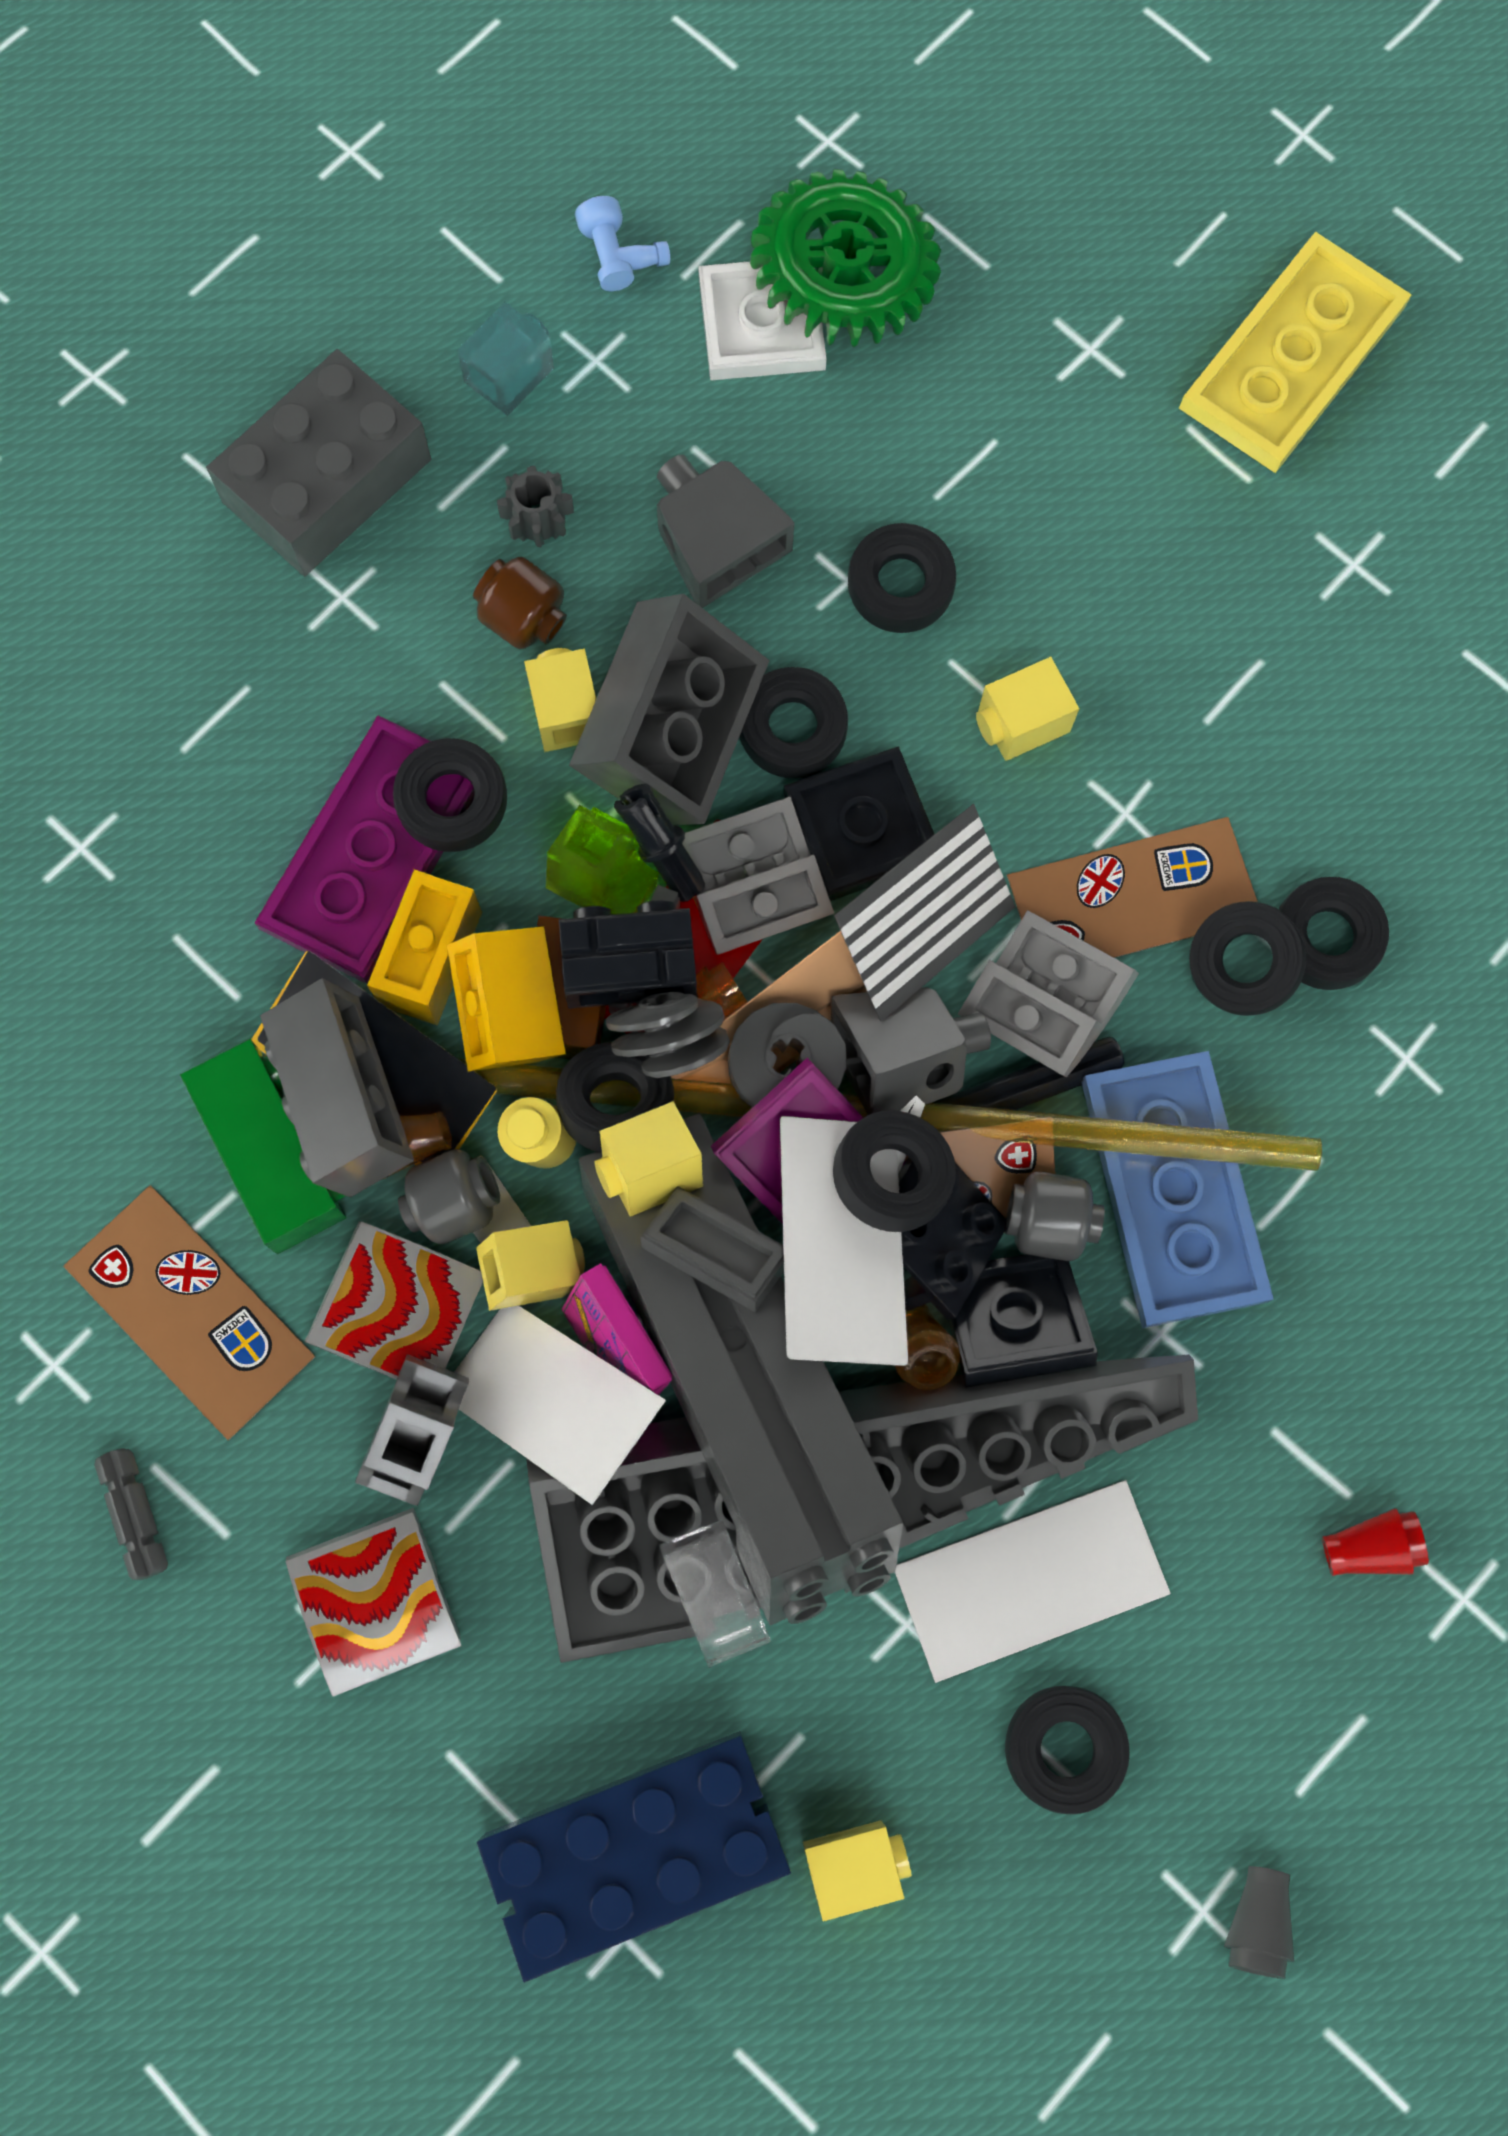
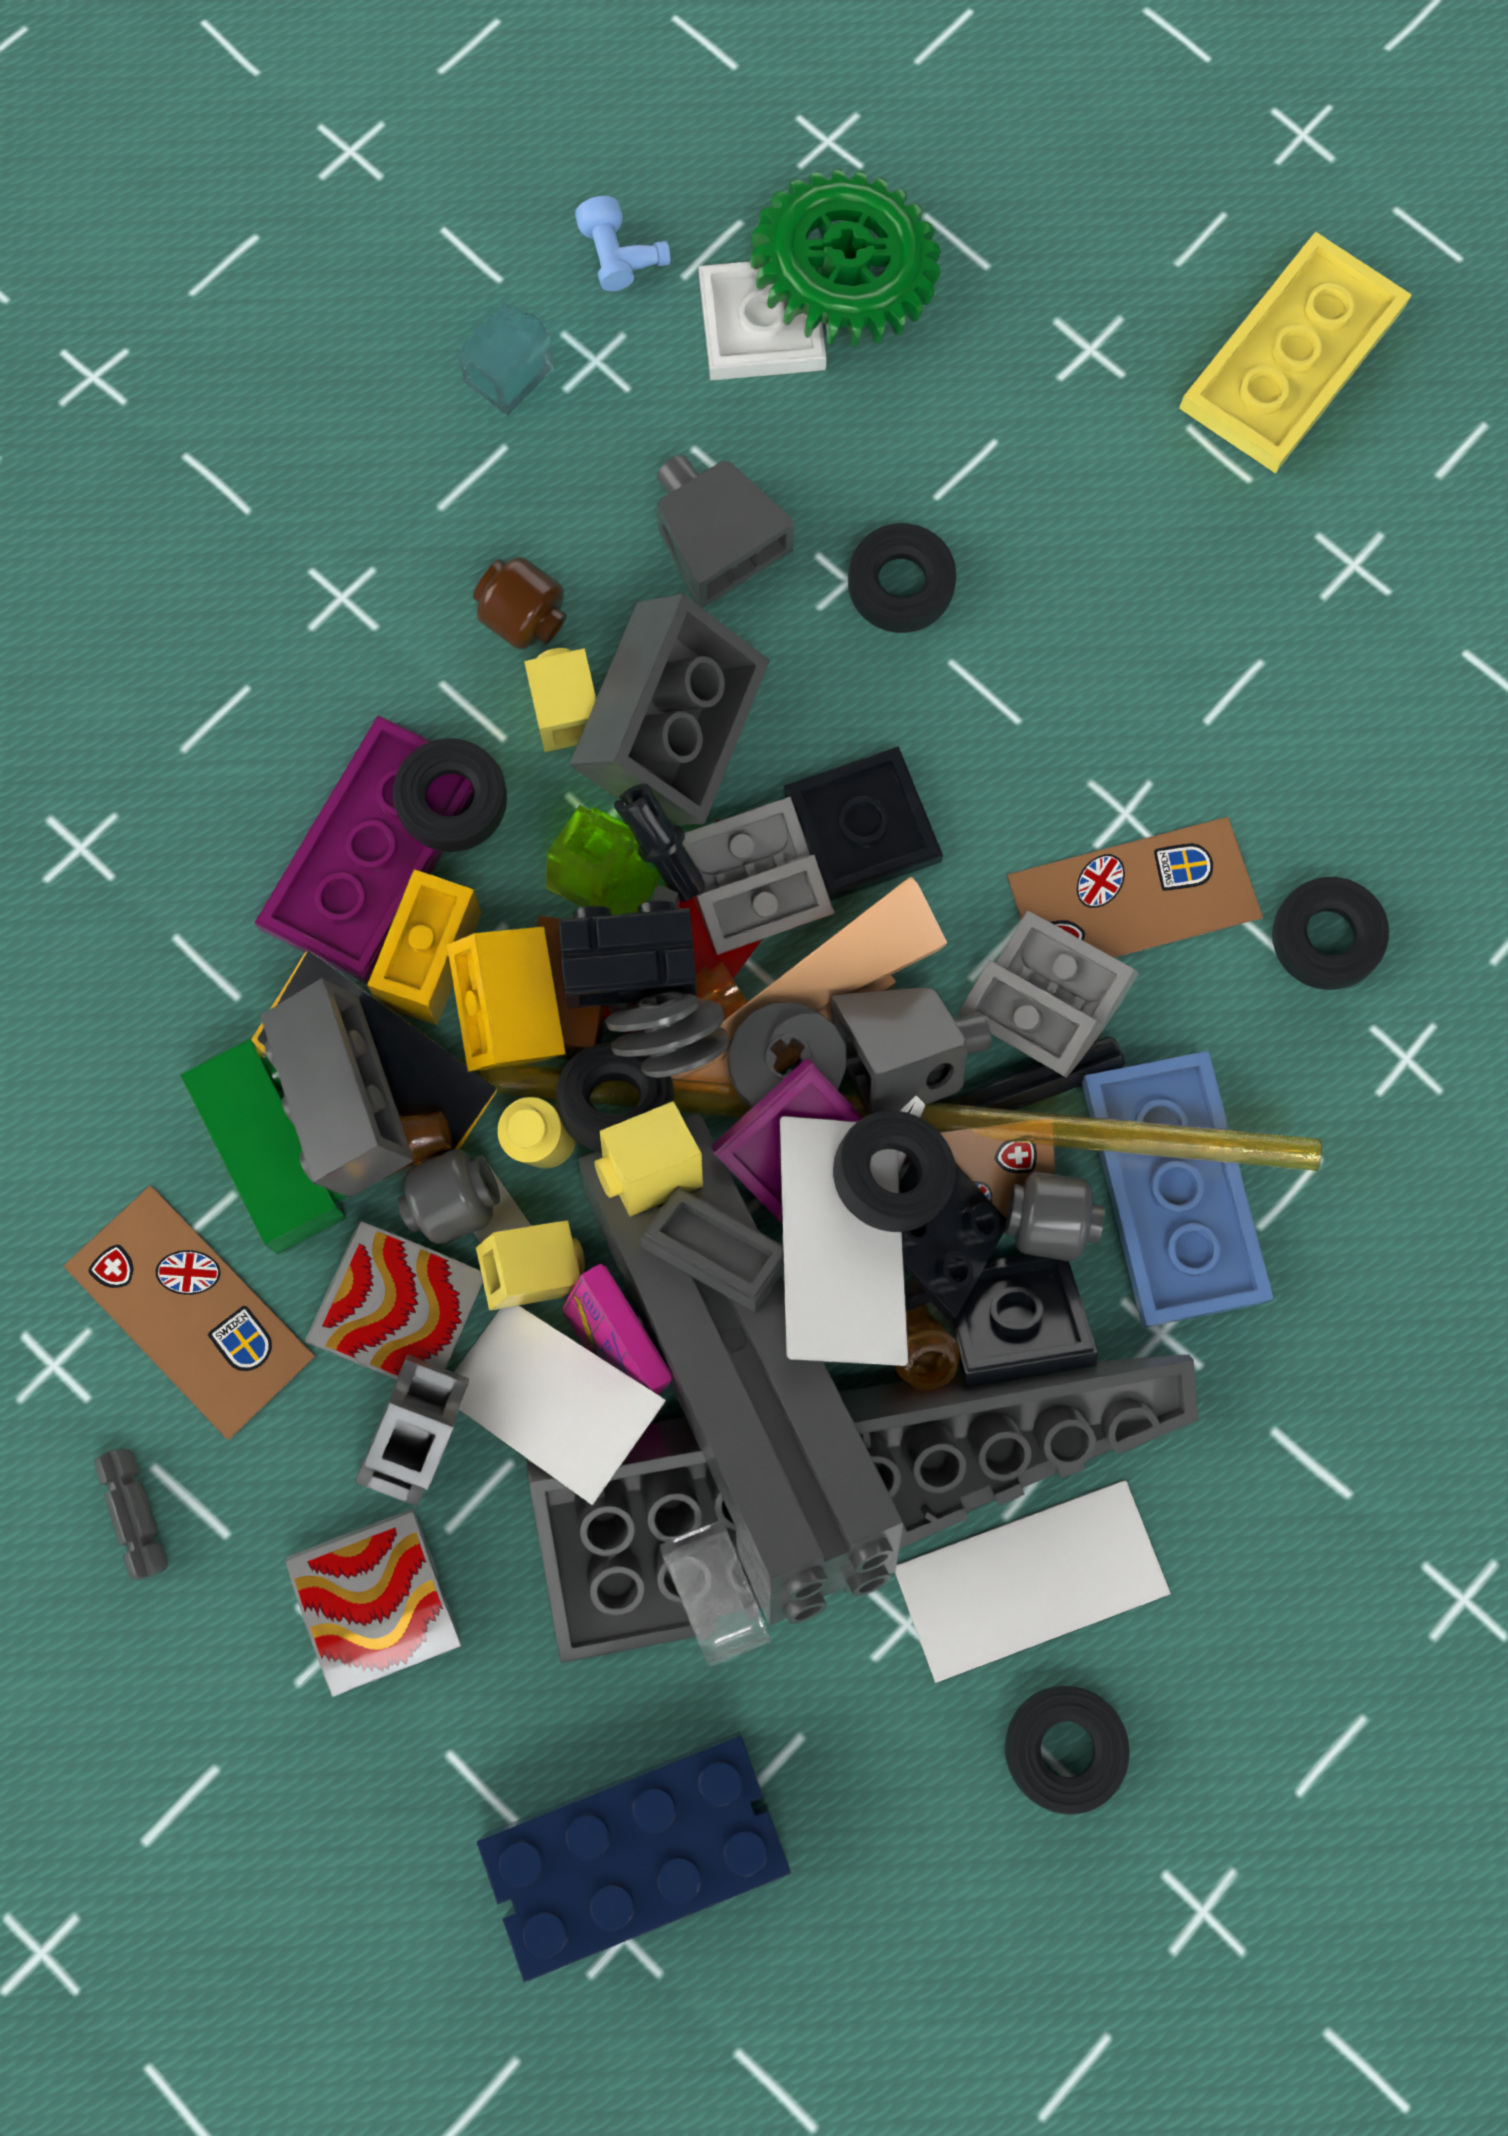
(320, 462): dark grey brick -> none
(535, 489): dark grey gear -> none
(801, 758): black tyre -> none
(856, 1869): light yellow brick -> none
(925, 912): sticker -> none
(1026, 709): light yellow brick -> none
(1244, 919): black tyre -> none
(1262, 1925): dark grey cone -> none
(1378, 1546): red cone -> none

